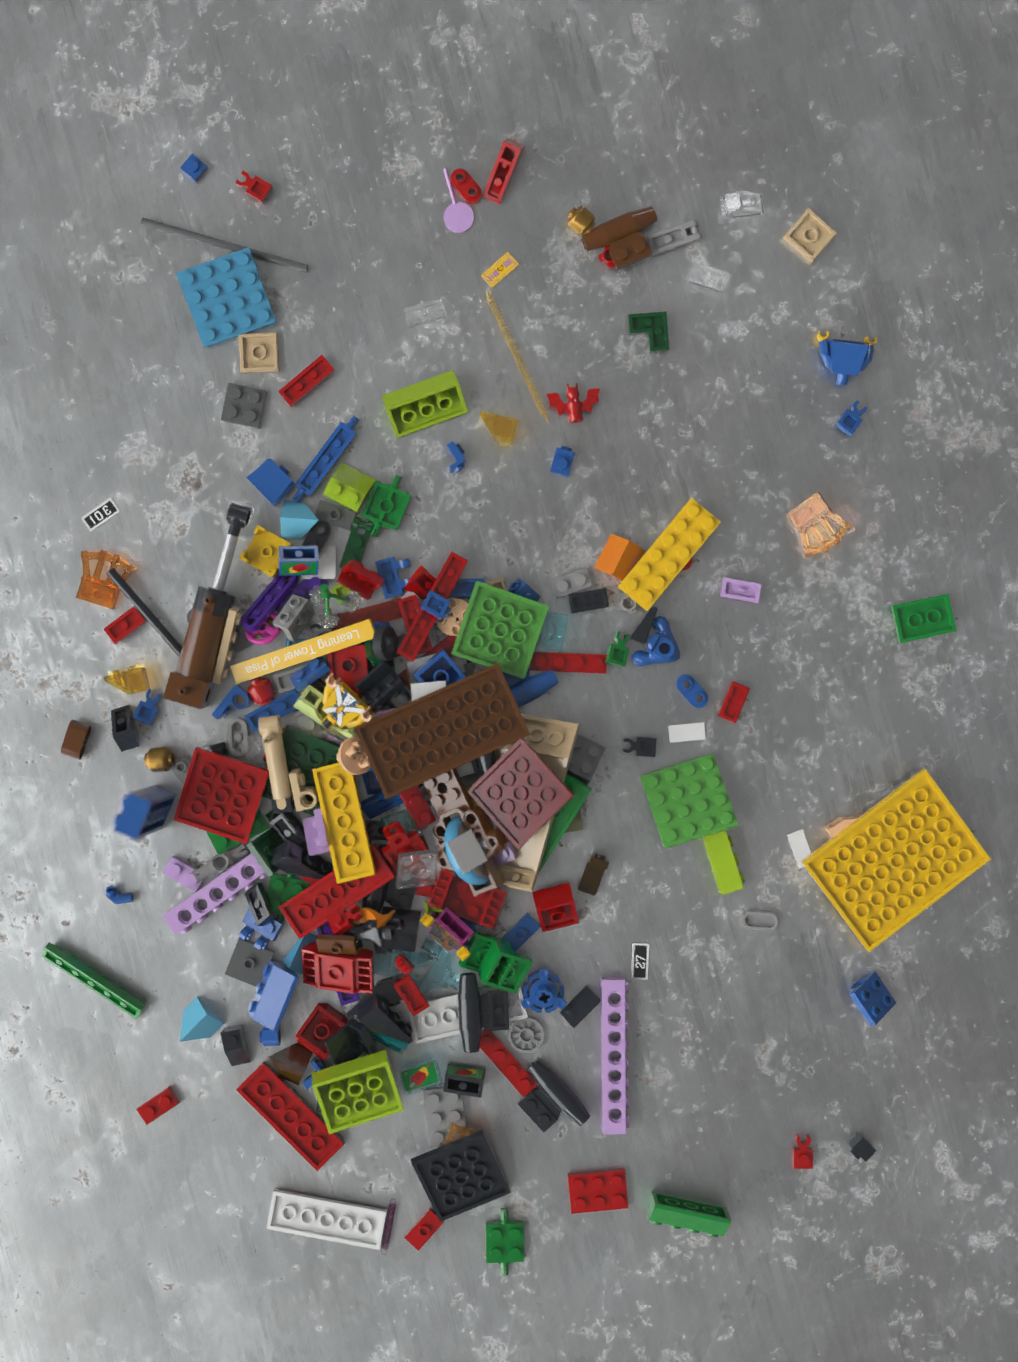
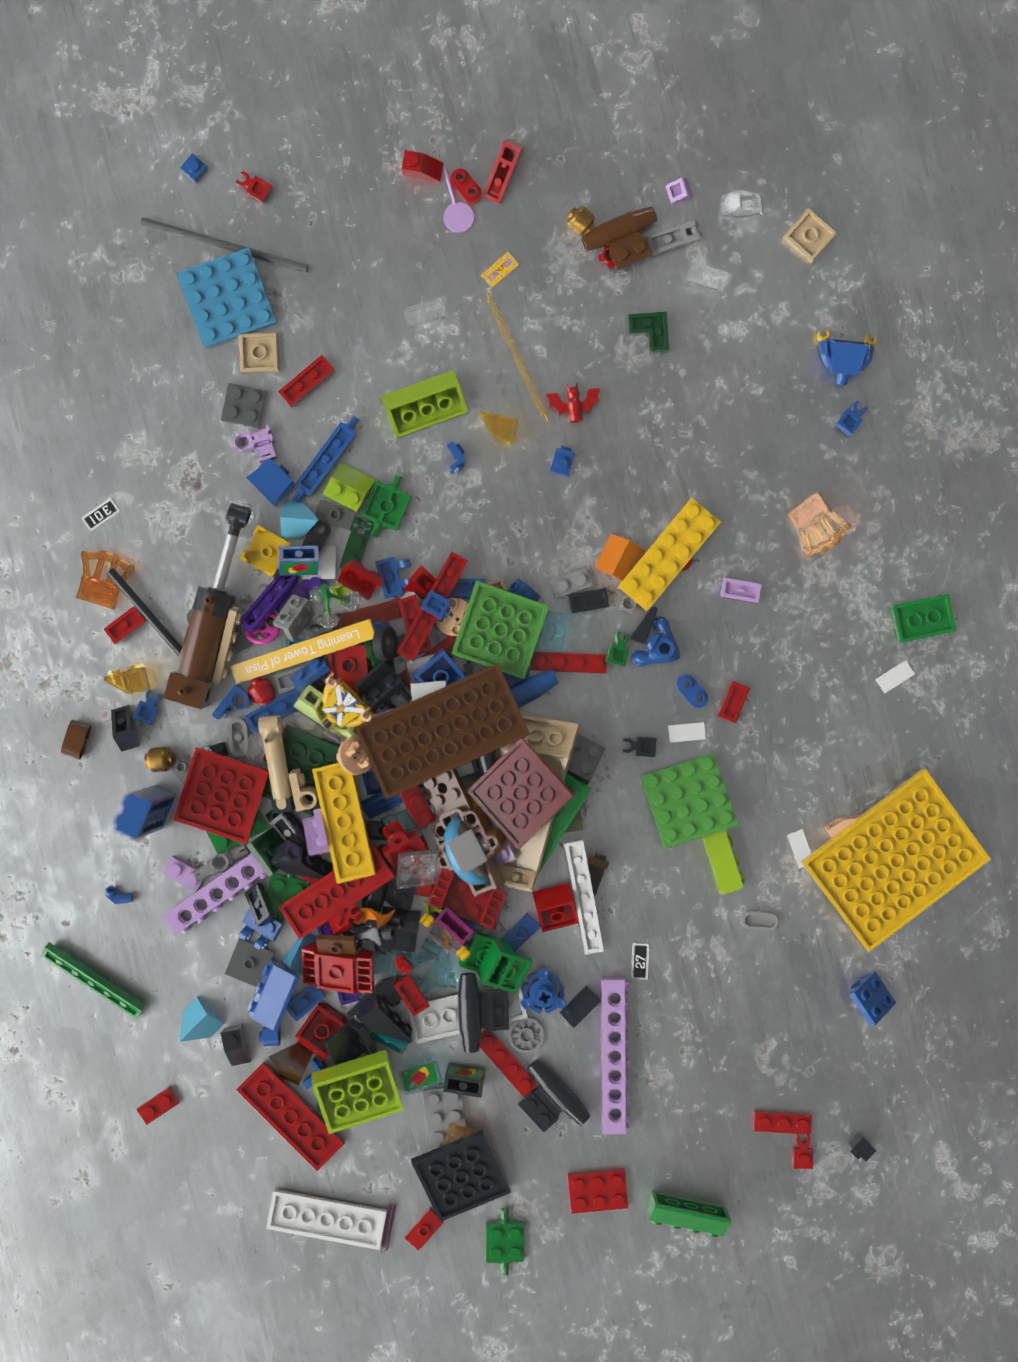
(261, 440): none -> lavender piece
(304, 1002): none -> blue plate
(421, 166): none -> red slope
(584, 896): none -> white plate
(679, 190): none -> lavender slope
(782, 1122): none -> red plate
(895, 676): none -> white sticker

